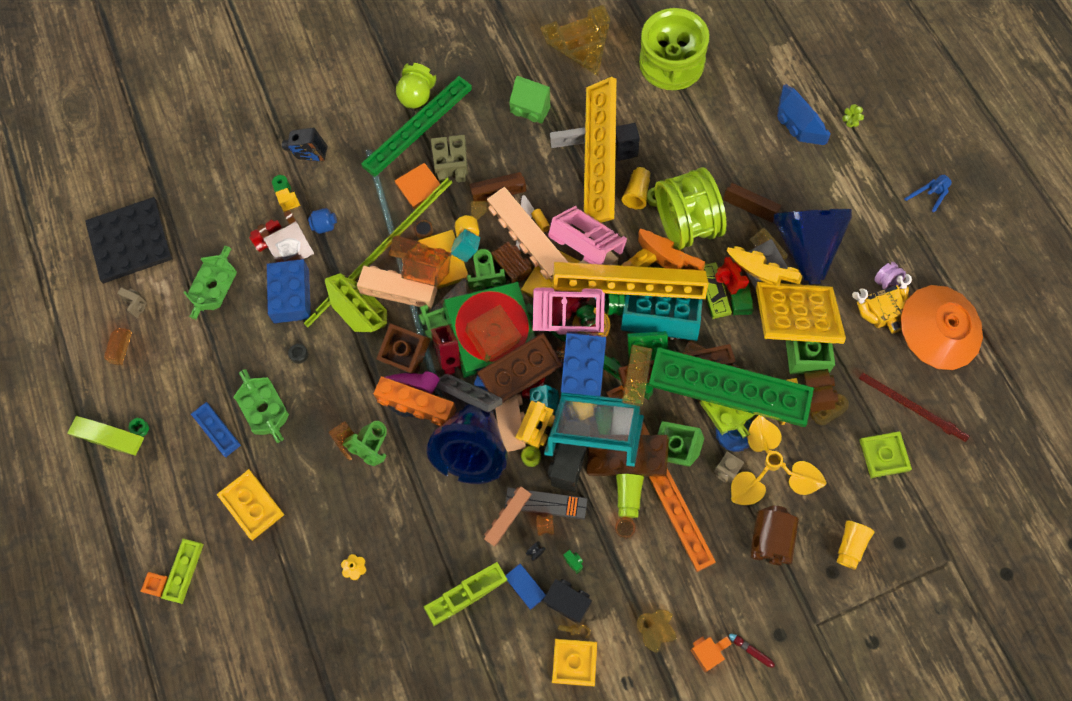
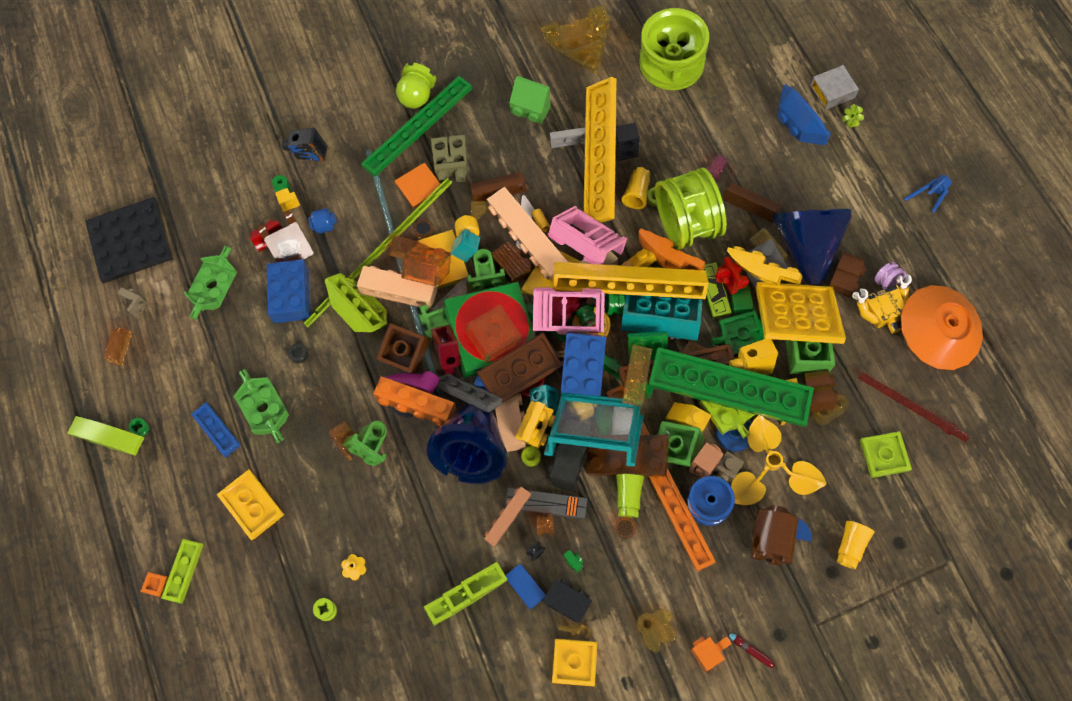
(329, 610): none -> lime wheel
(688, 415): none -> yellow slope
(706, 461): none -> nougat brick
(717, 166): none -> clear pink piece
(717, 491): none -> blue wheel
(740, 331): none -> green plate
(757, 357): none -> yellow torso
(803, 532): none -> blue tile
(834, 87): none -> flat silver piece
(846, 274): none -> reddish brown brick

